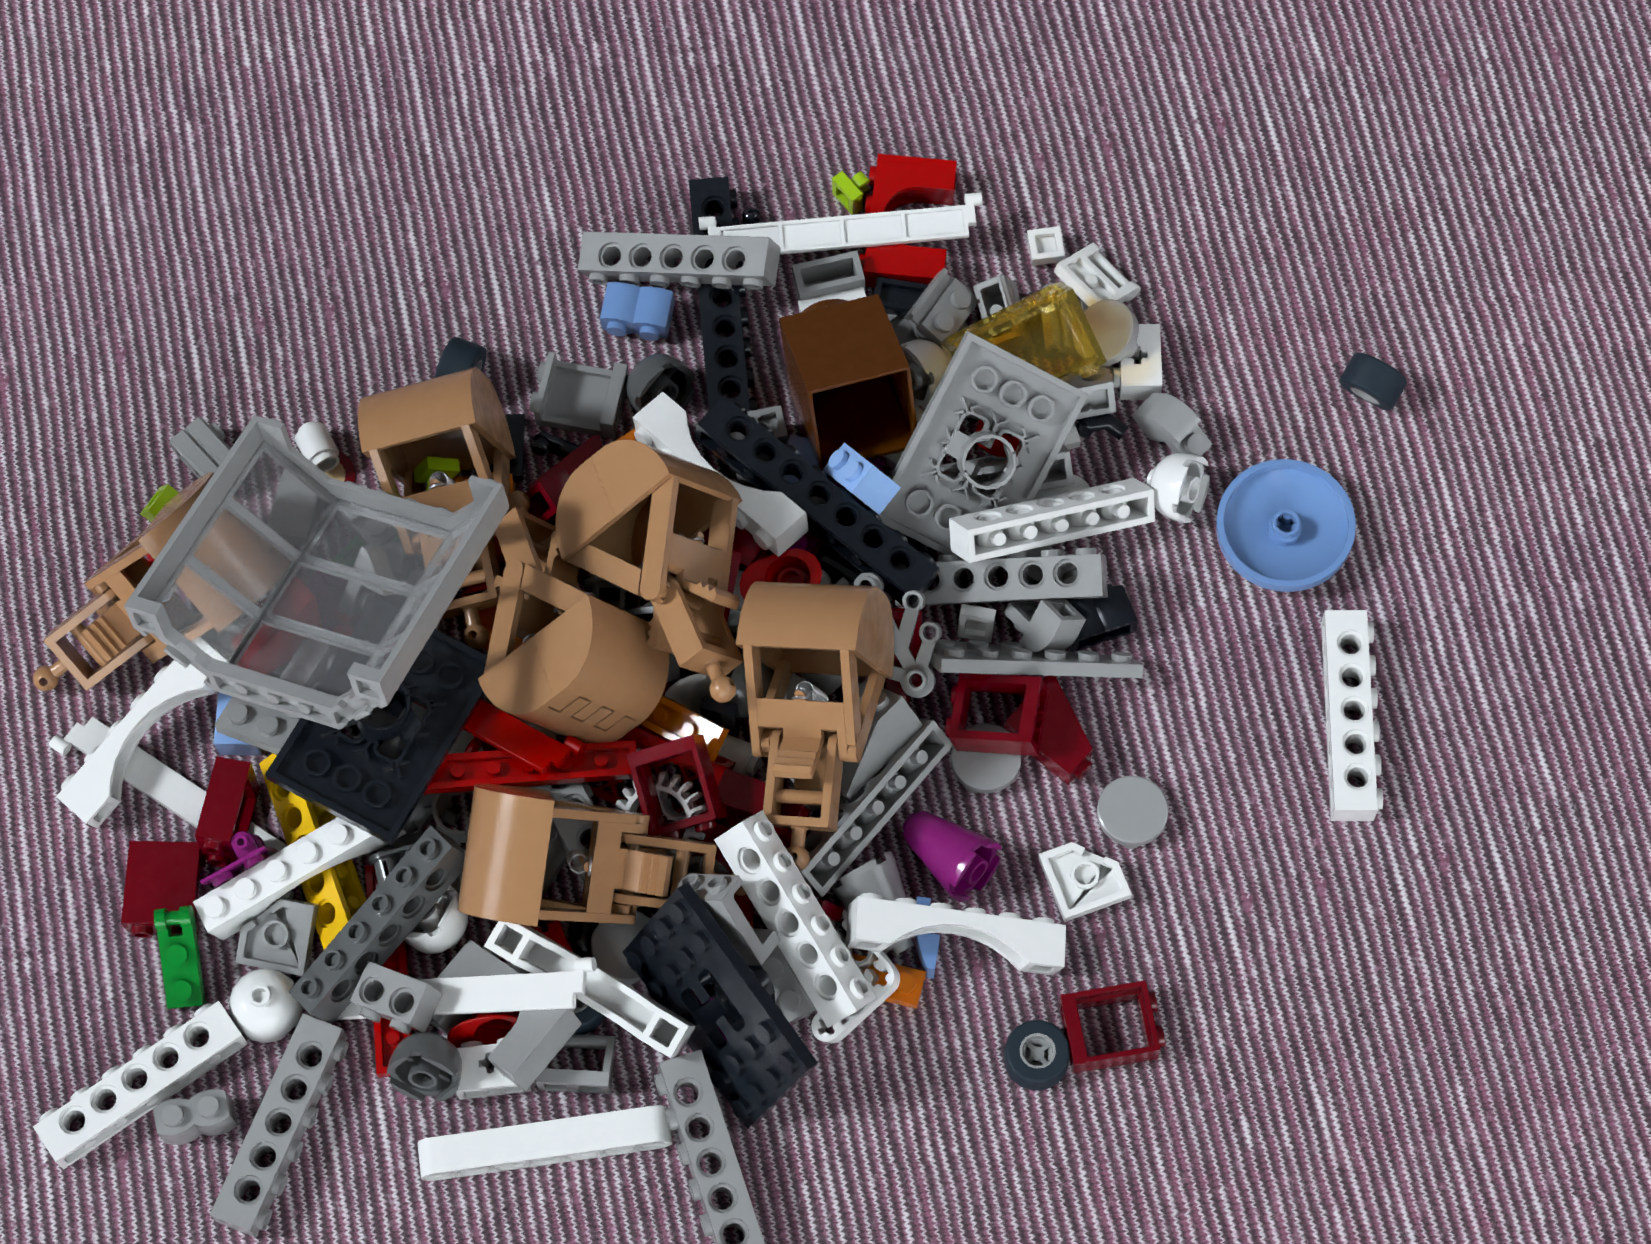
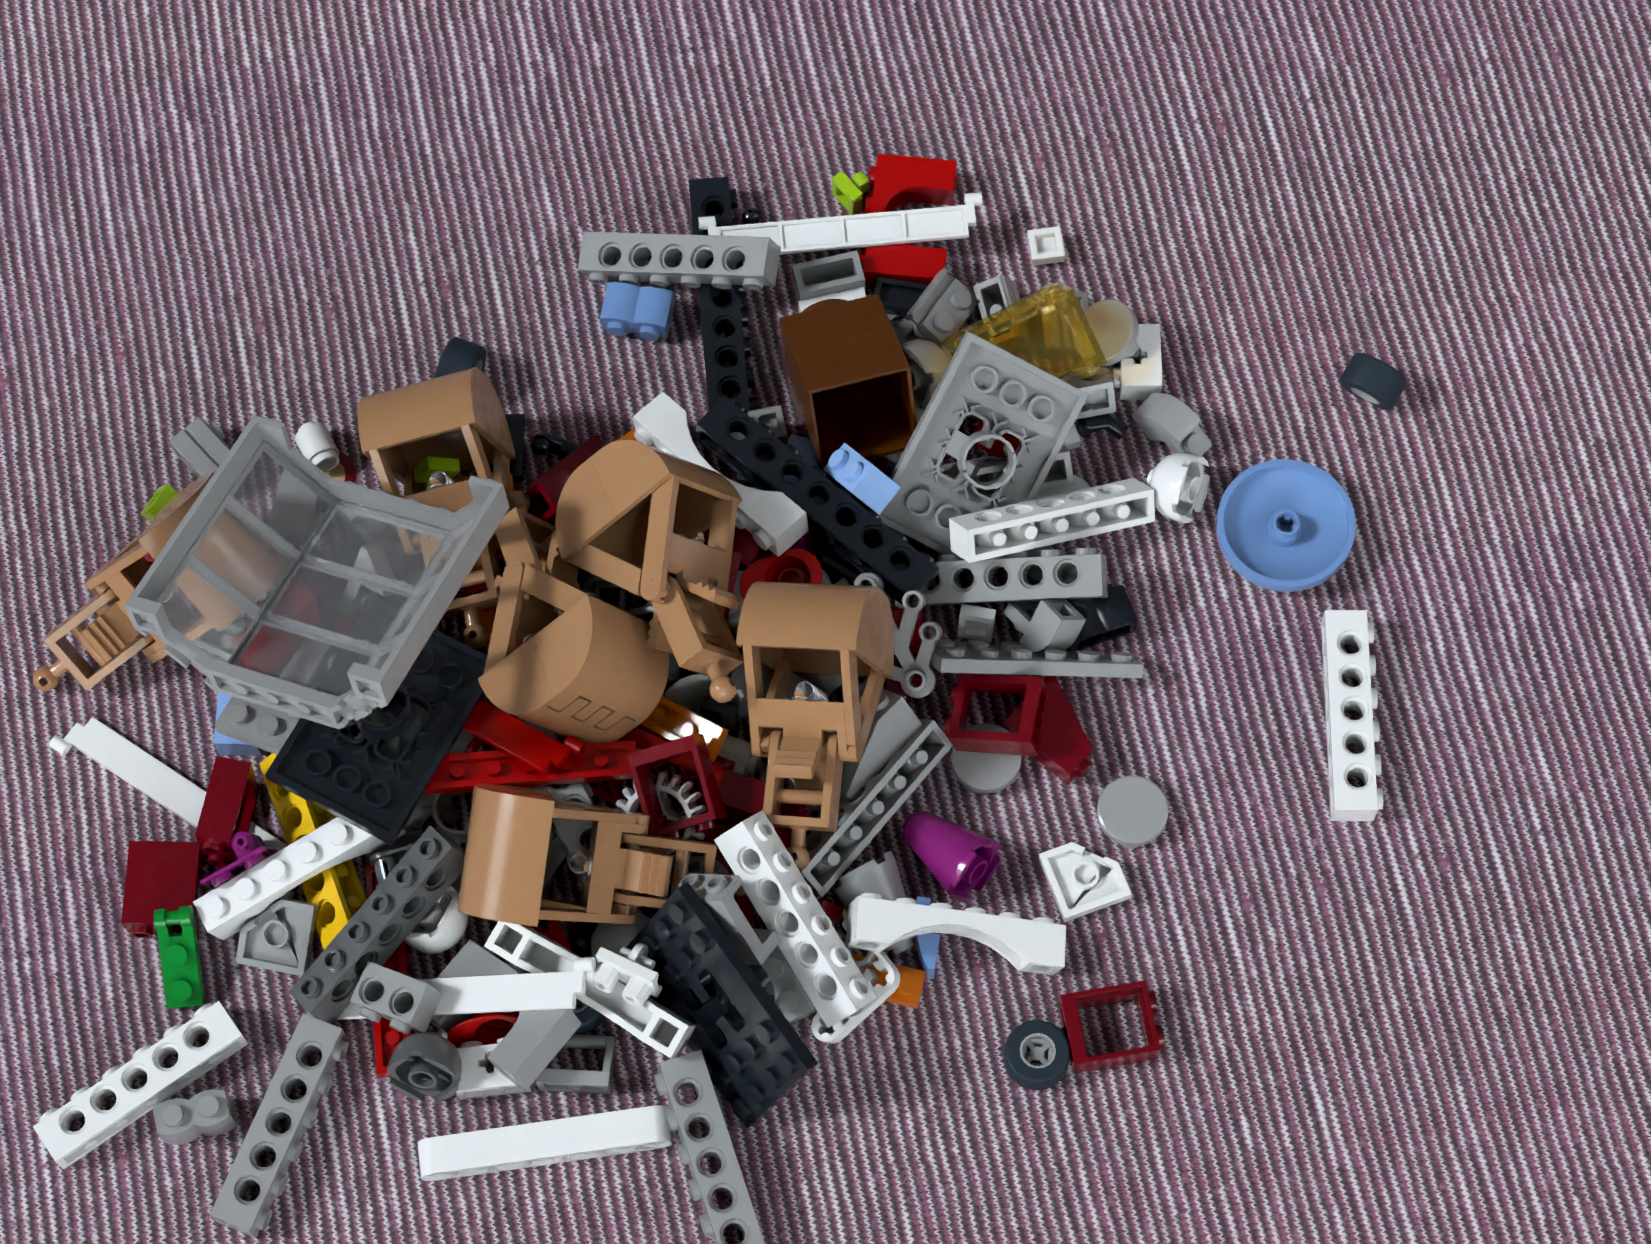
(98, 783): white arch -> none
(264, 1006): white cylinder -> none
(580, 397): light grey panel -> none
(631, 968): none -> white hips
(657, 375): dark grey cylinder -> none
(1095, 277): white plate -> none

